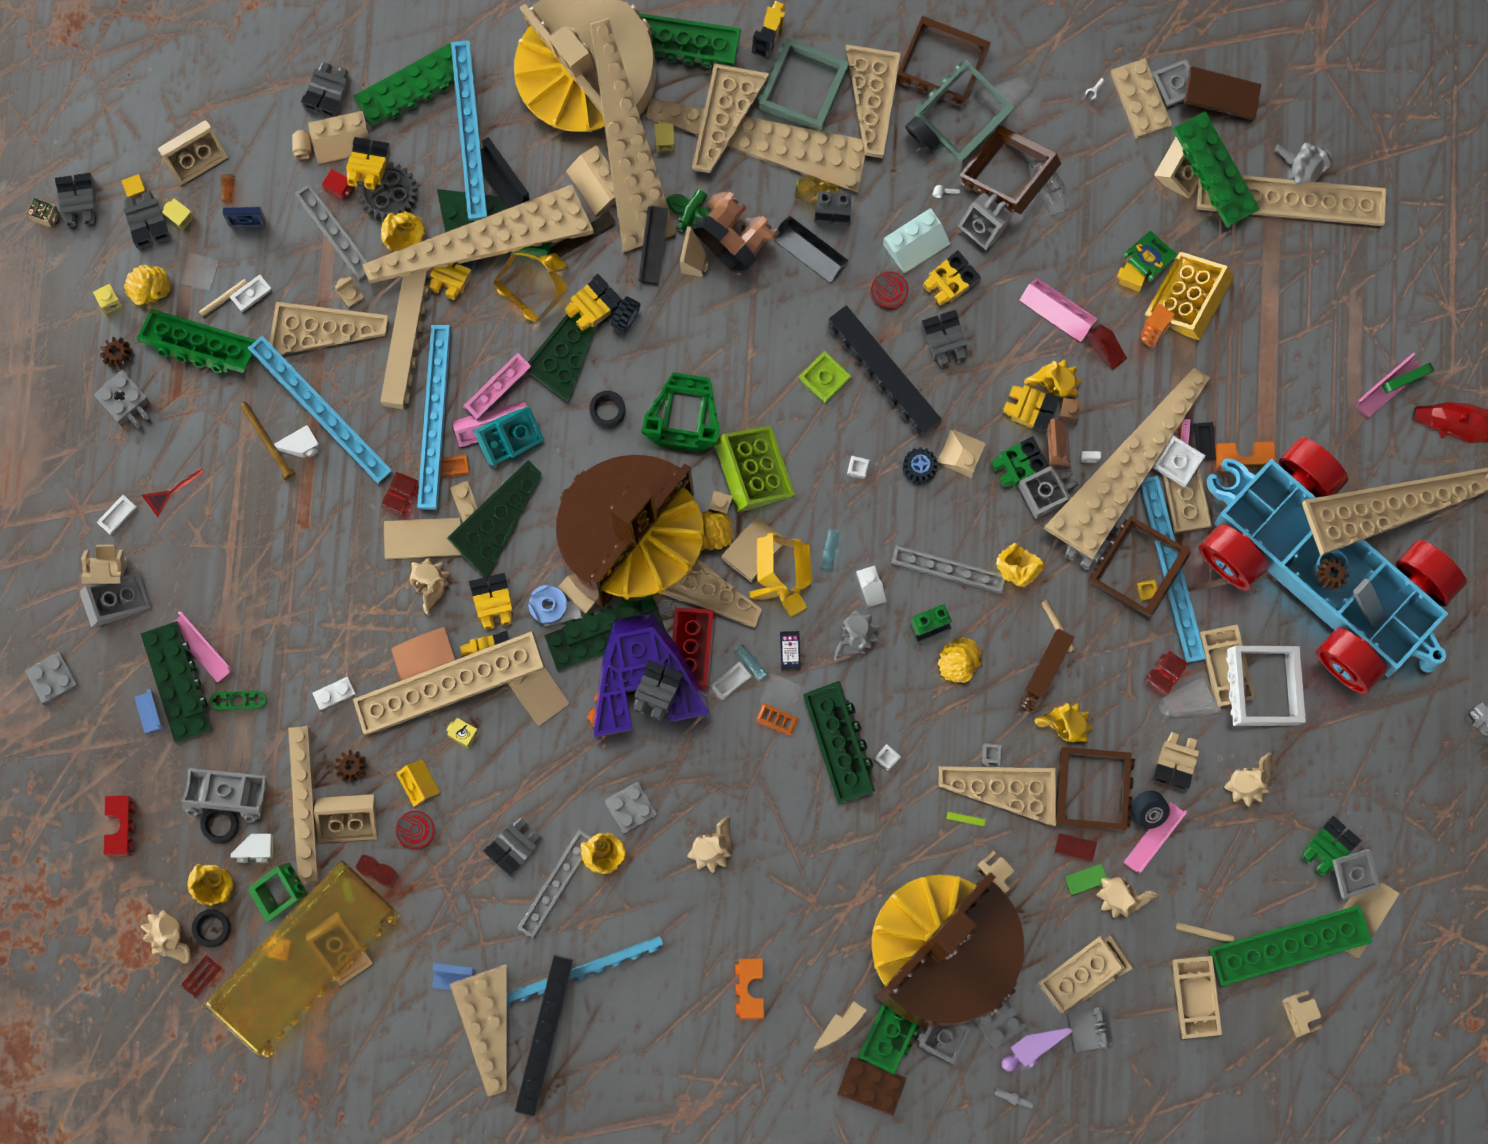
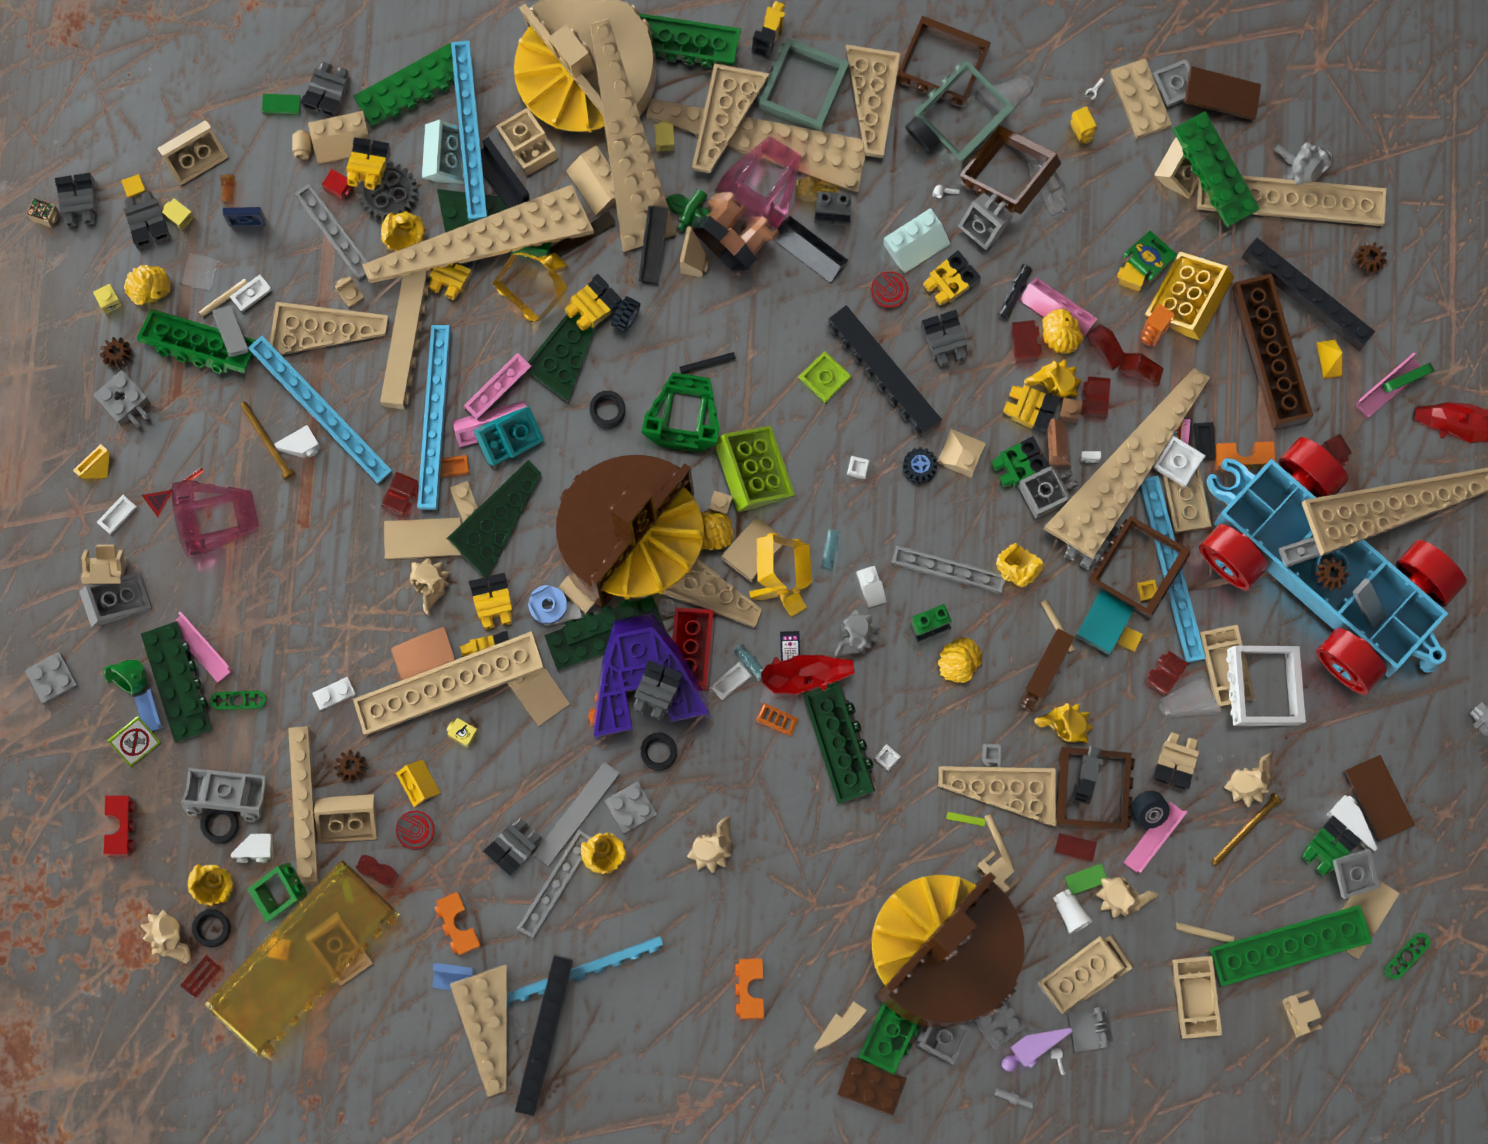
(94, 465): none -> yellow slope
(127, 675): none -> green helmet
(134, 741): none -> piece
(183, 509): none -> clear pink windscreen
(230, 331): none -> light grey tile
(281, 104): none -> green tile
(442, 153): none -> light aqua slope
(463, 941): none -> orange arch
(527, 142): none -> tan slope
(576, 814): none -> light grey tile
(644, 754): none -> black tyre
(708, 362): none -> black bar
(754, 201): none -> clear pink windscreen
(815, 673): none -> red piece
(998, 839): none -> tan bar
(1018, 285): none -> black pin
(1025, 341): none -> clear red brick
(1056, 1053): none -> white hand
(1062, 331): none -> yellow hair
(1072, 912): none -> white plant
(1083, 125): none -> yellow brick
(1090, 768): none -> hips
(1097, 397): none -> clear red brick
(1104, 622): none -> teal slope
(1129, 639): none -> yellow tile
(1141, 368): none -> clear red slope
(1272, 351): none -> reddish brown brick
(1274, 800): none -> pearl gold bar
(1299, 552): none -> light grey tile
(1308, 294): none -> black brick
(1330, 359): none -> yellow slope
(1338, 449): none -> clear red brick
(1352, 817): none -> white slope
(1368, 264): none -> reddish brown gear
(1379, 798): none -> reddish brown tile
(1401, 970): none -> green beam

